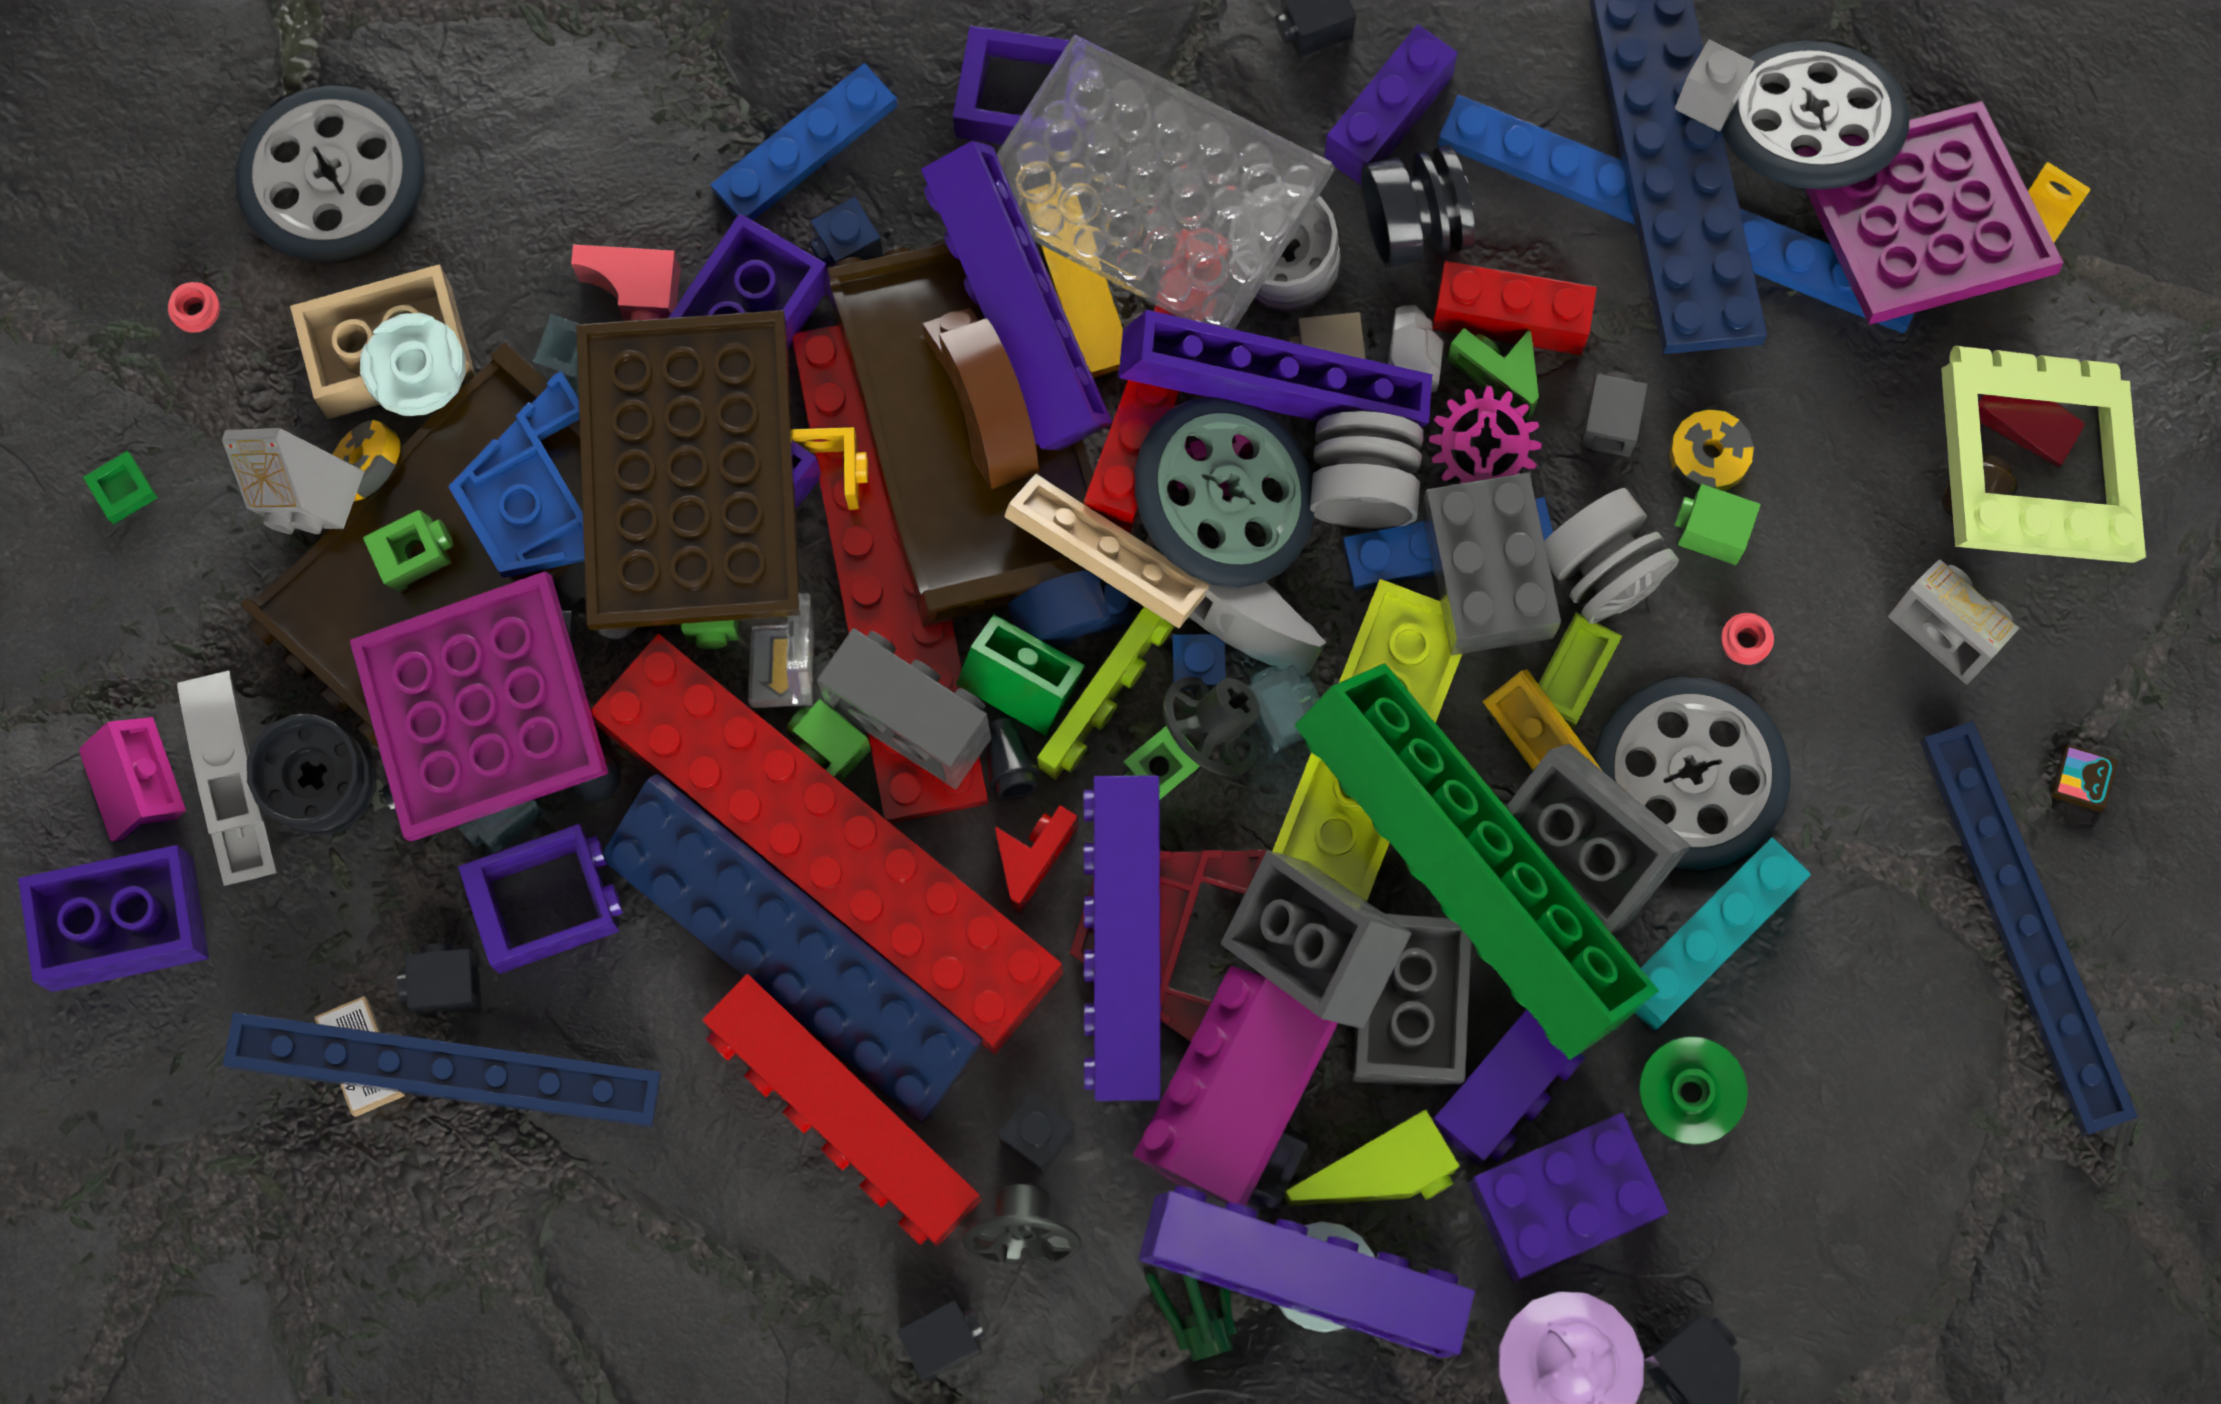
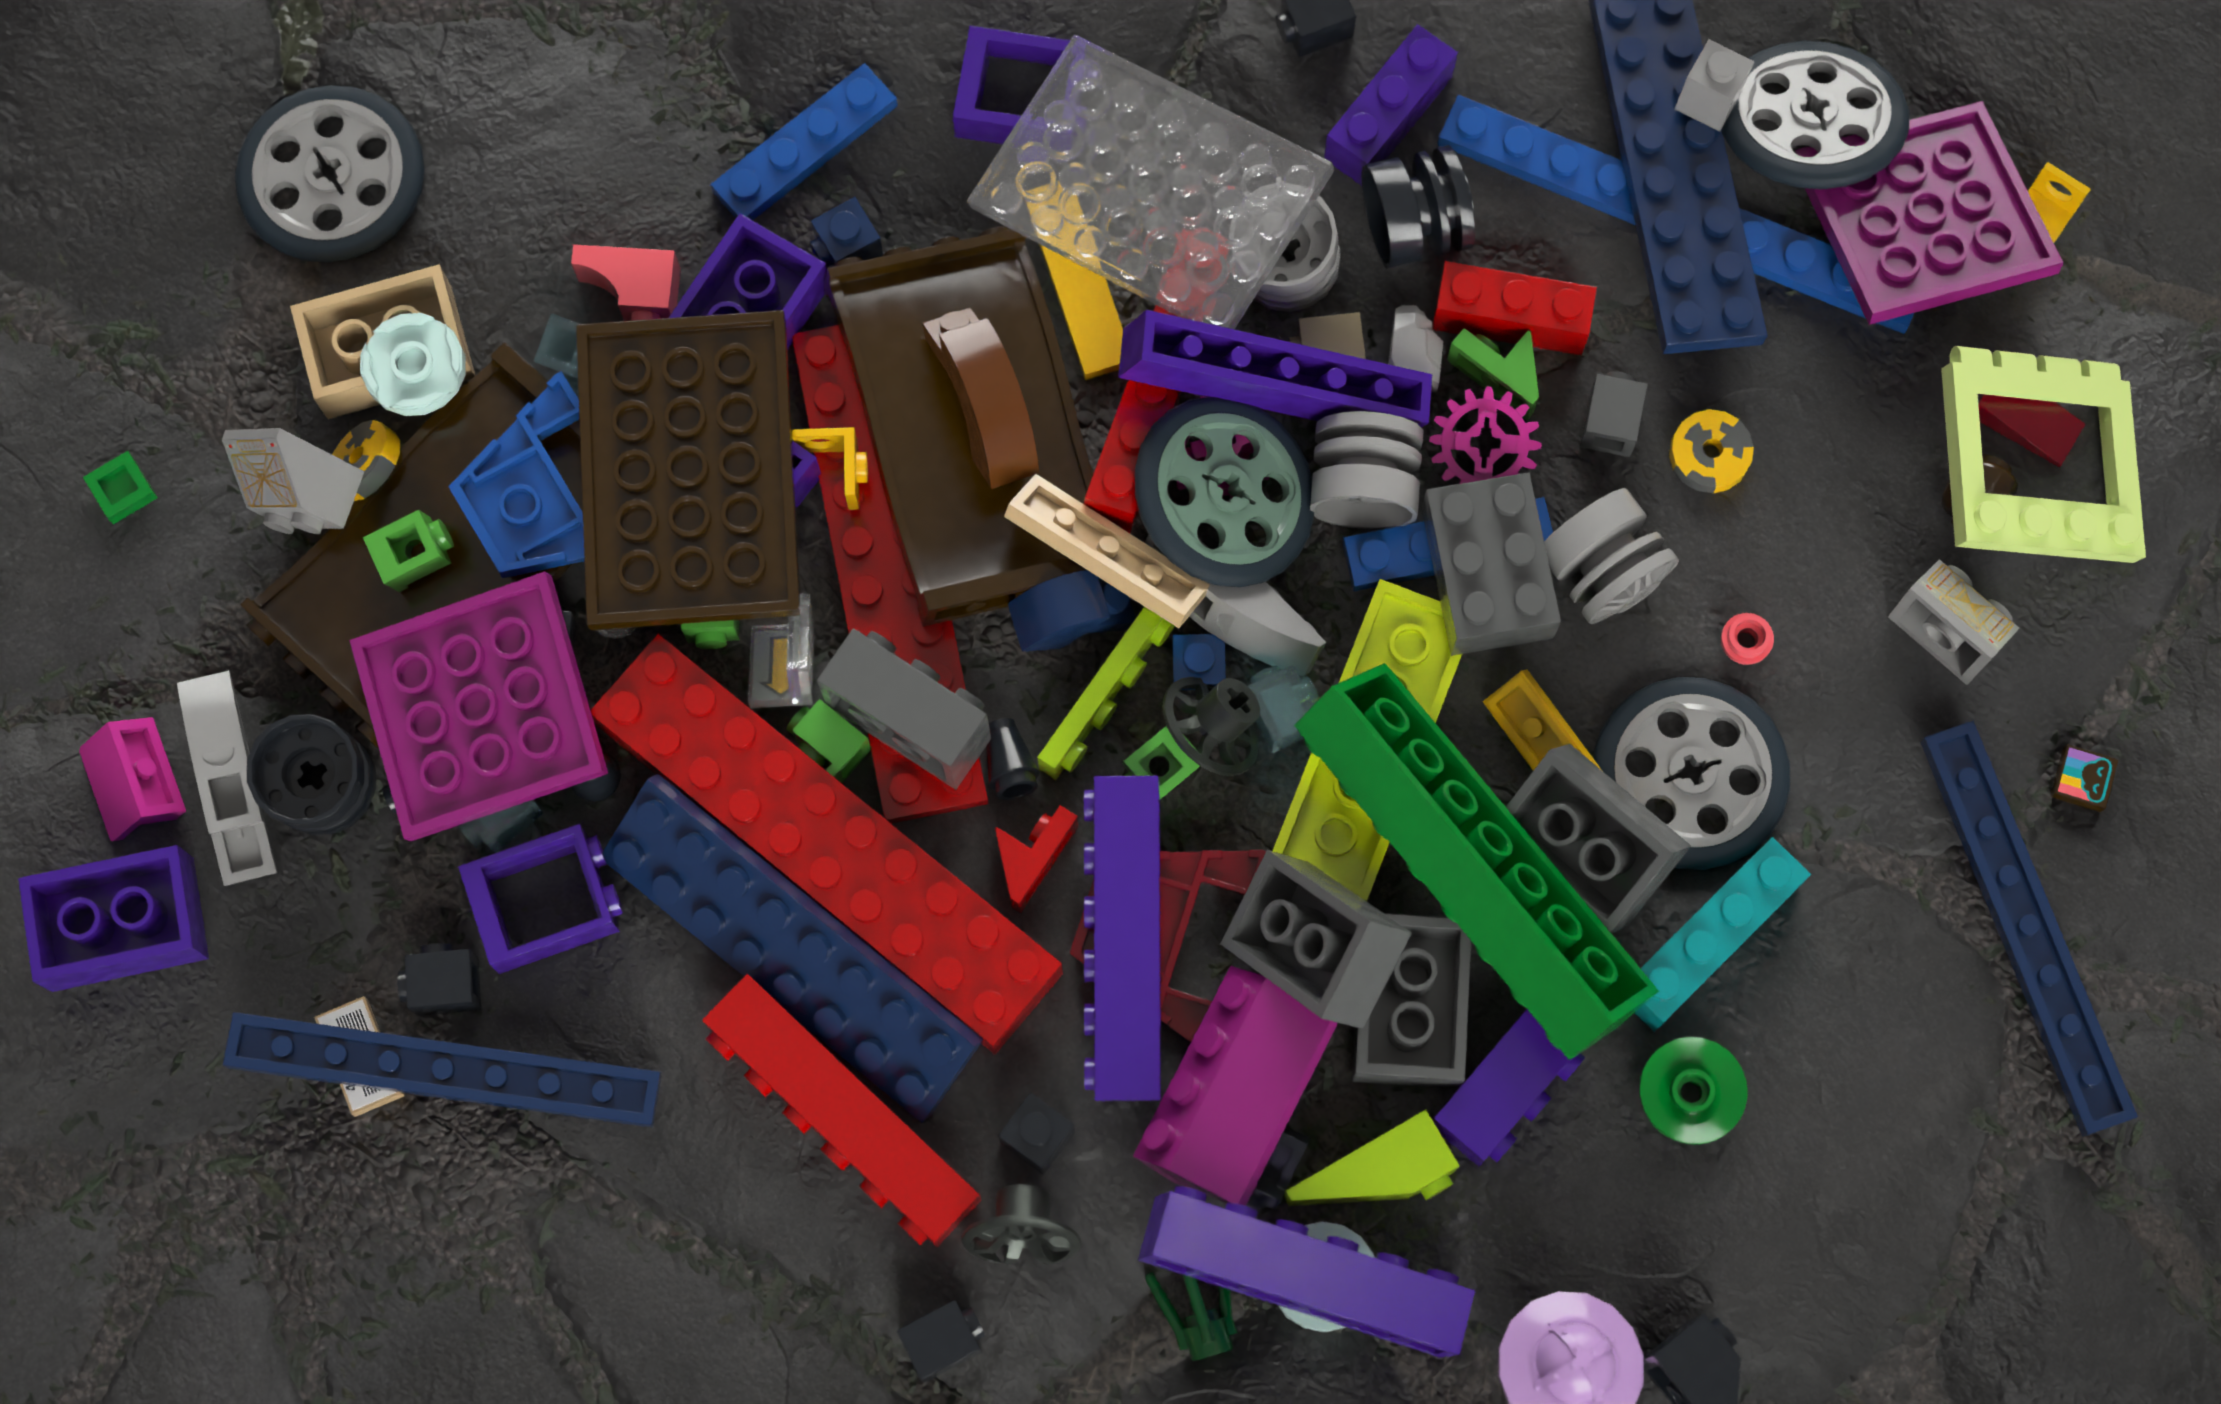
(187, 295): coral plate -> none
(1015, 294): dark purple brick -> none
(1019, 674): green brick -> none
(1567, 1197): dark purple brick -> none
(1578, 666): lime tile -> none
(1716, 523): bright green brick -> none

